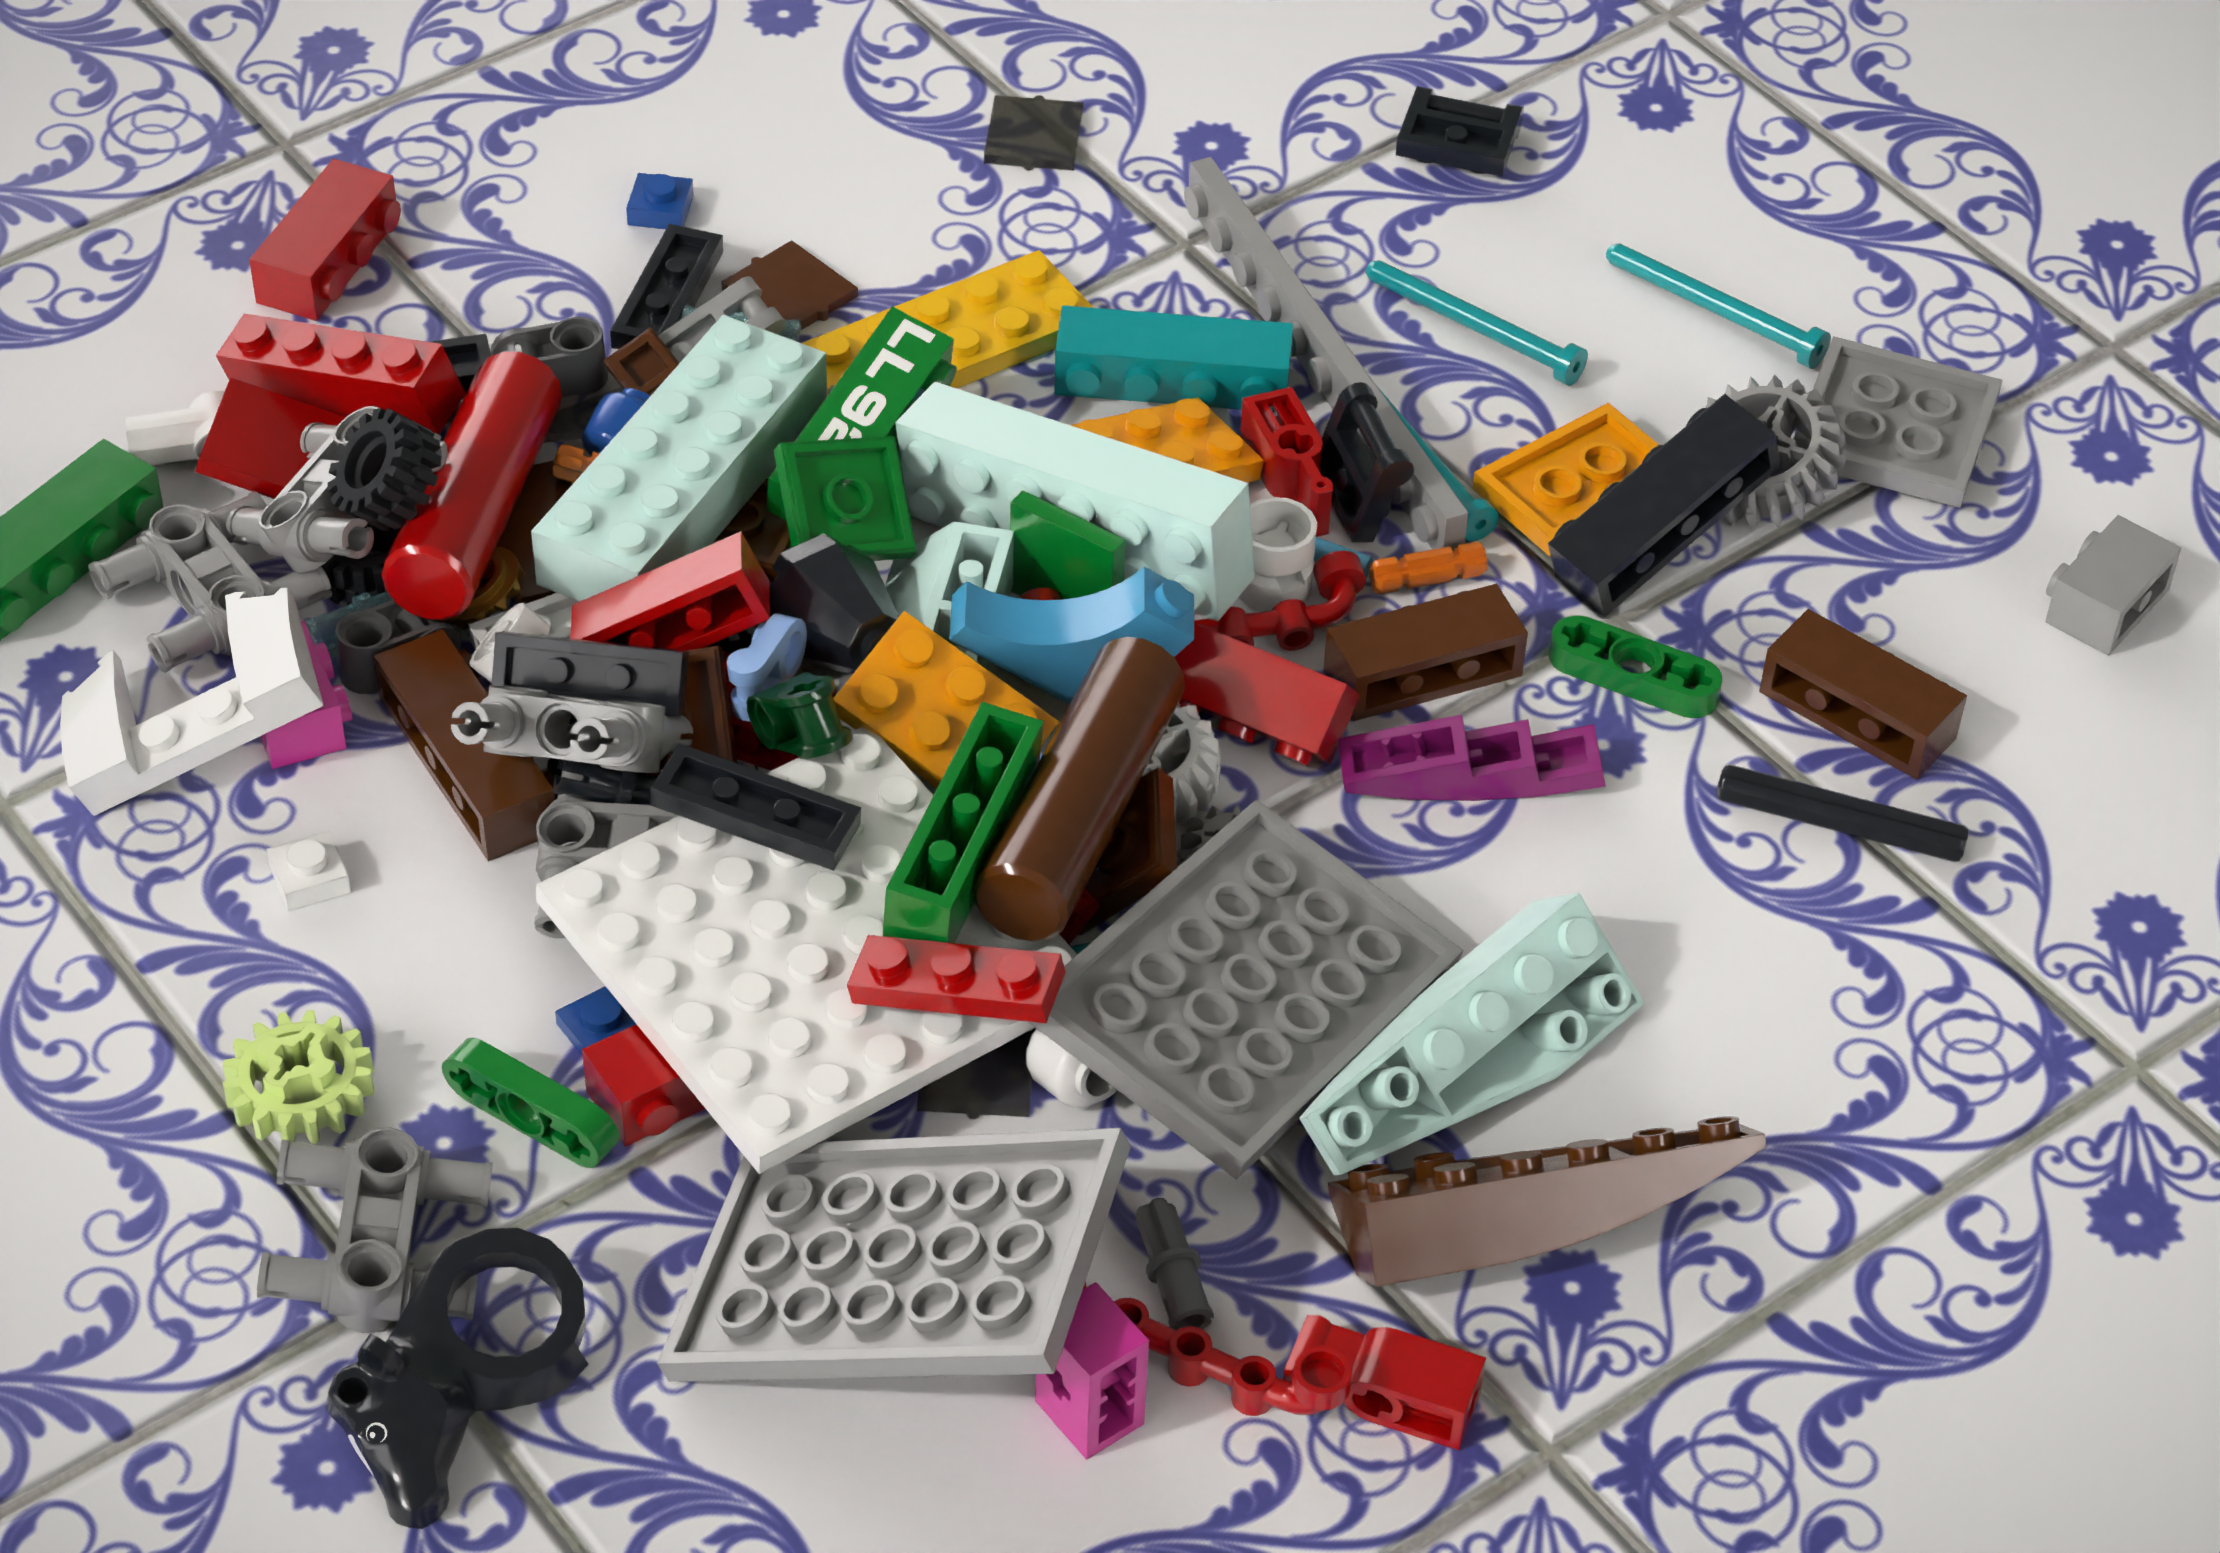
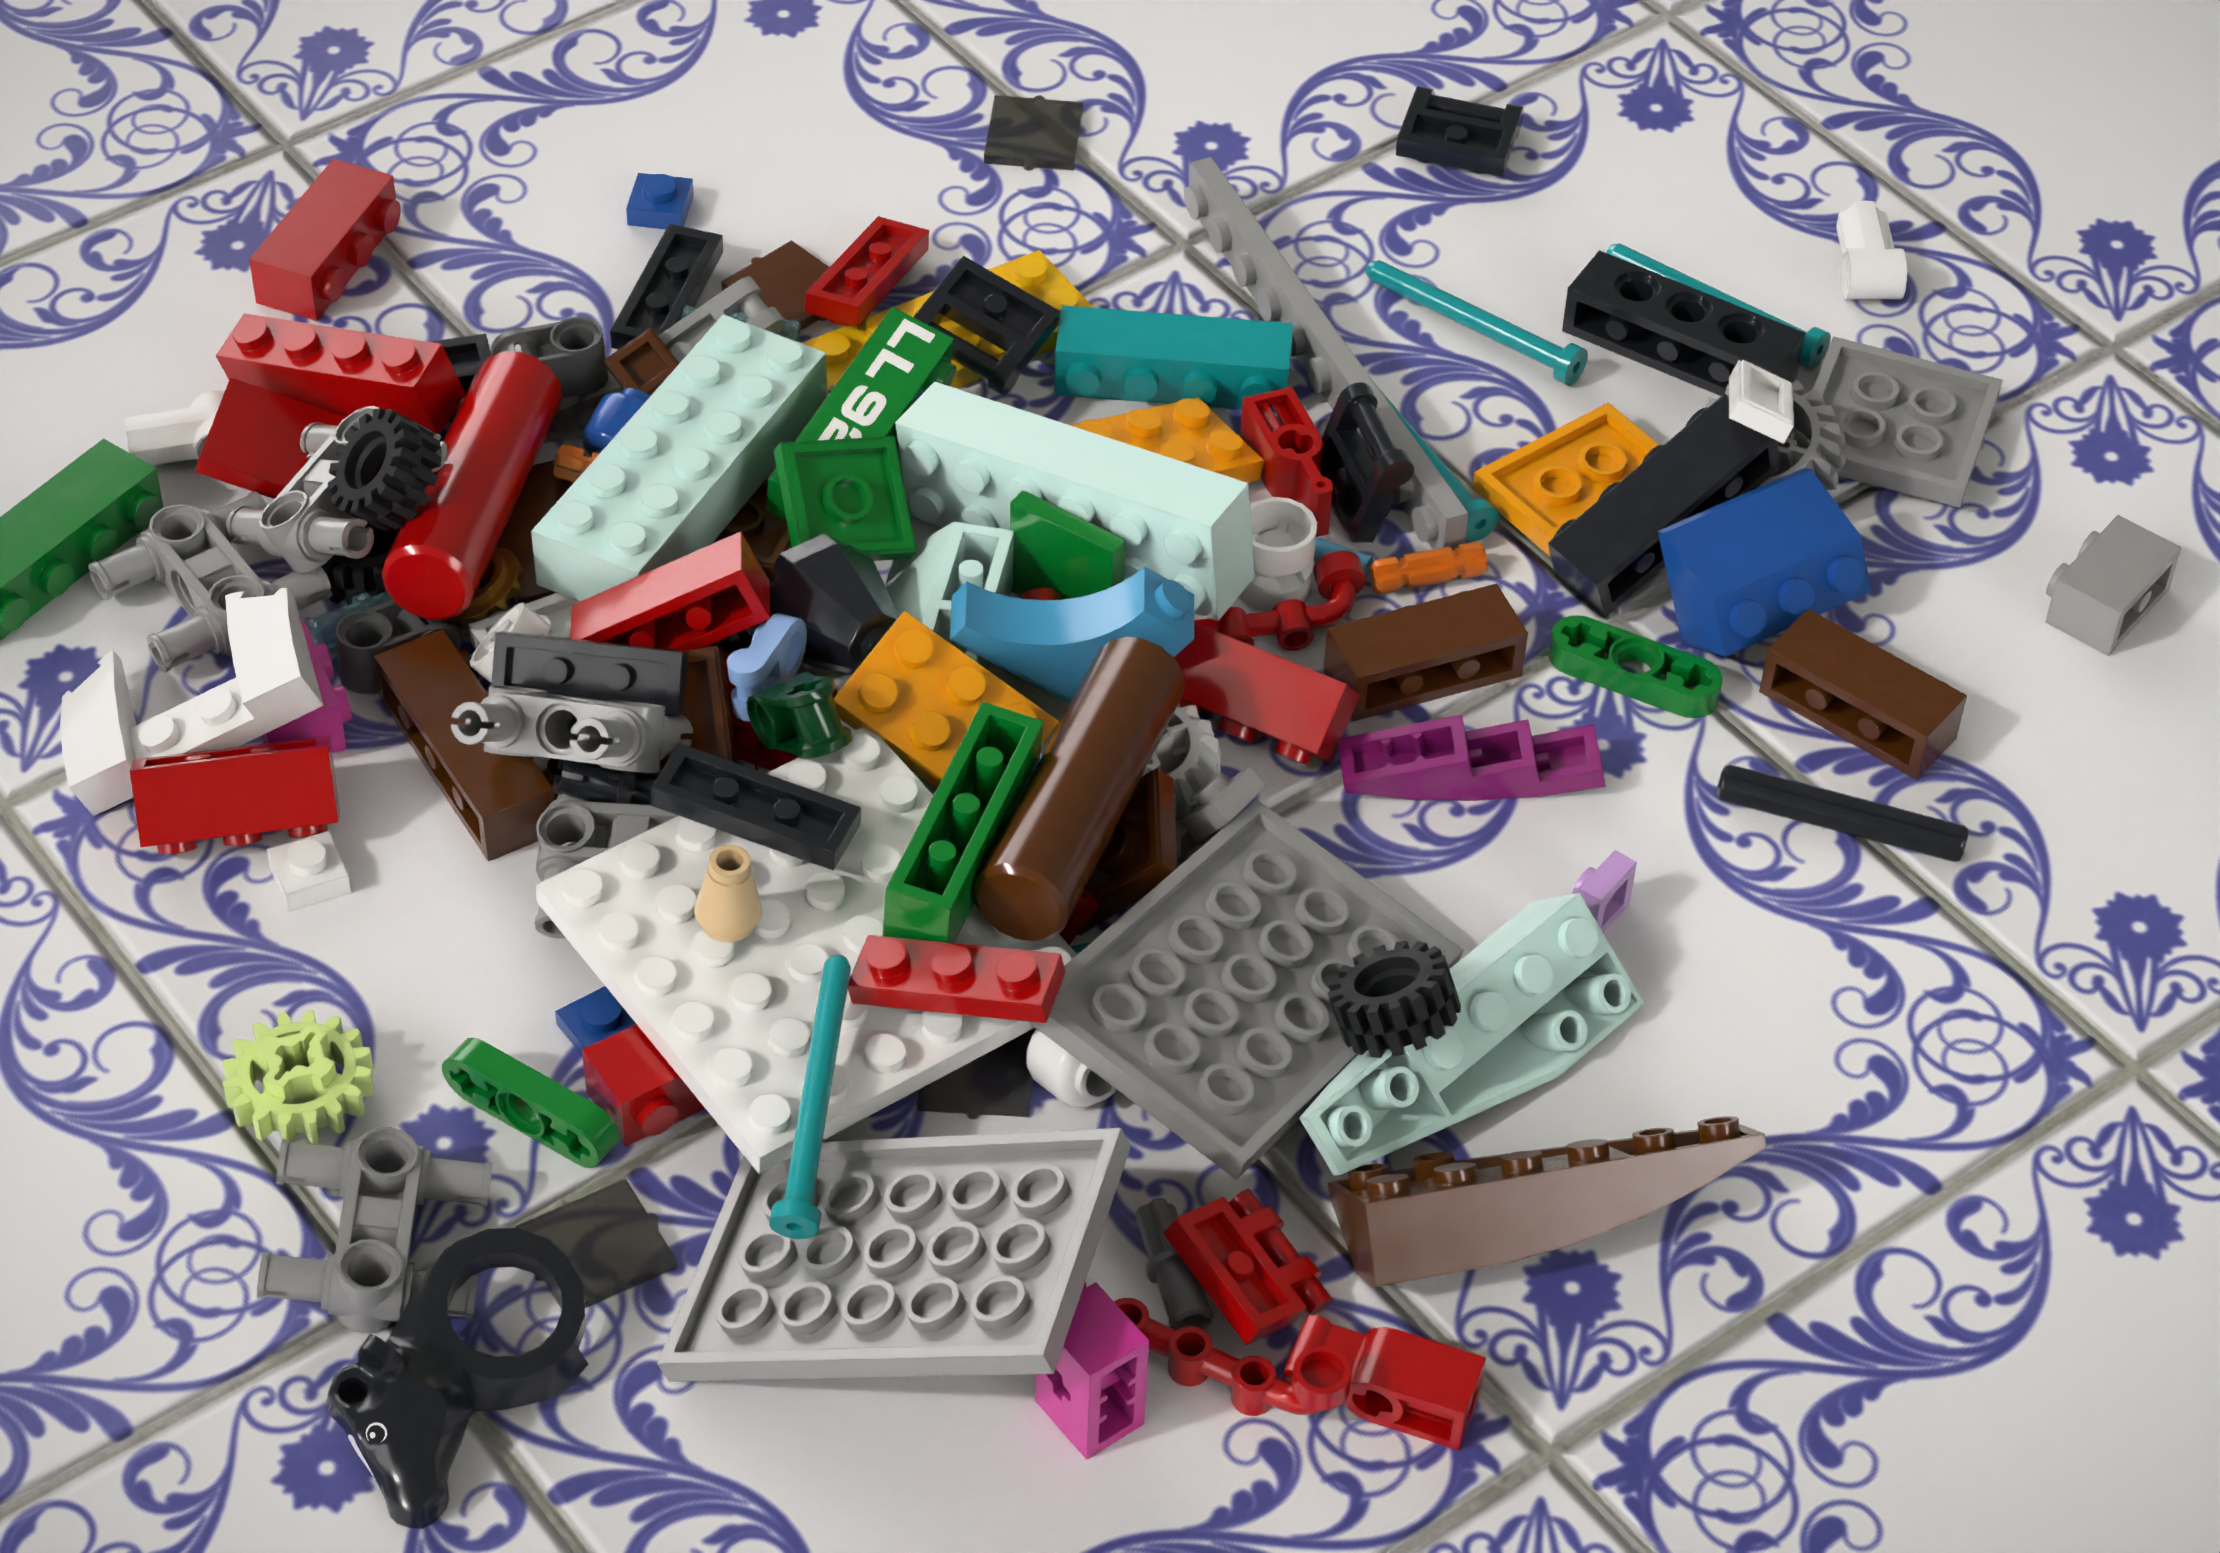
(235, 794): none -> red brick
(606, 1241): none -> clear smoke piece
(728, 897): none -> tan cone
(796, 1214): none -> teal bar
(866, 271): none -> red plate
(997, 314): none -> black plate
(1221, 801): none -> light grey plate
(1248, 1265): none -> red plate
(1394, 999): none -> black tyre
(1607, 888): none -> lavender plate
(1674, 325): none -> black brick
(1761, 401): none -> white tile
(1761, 563): none -> blue slope
(1869, 261): none -> white piece

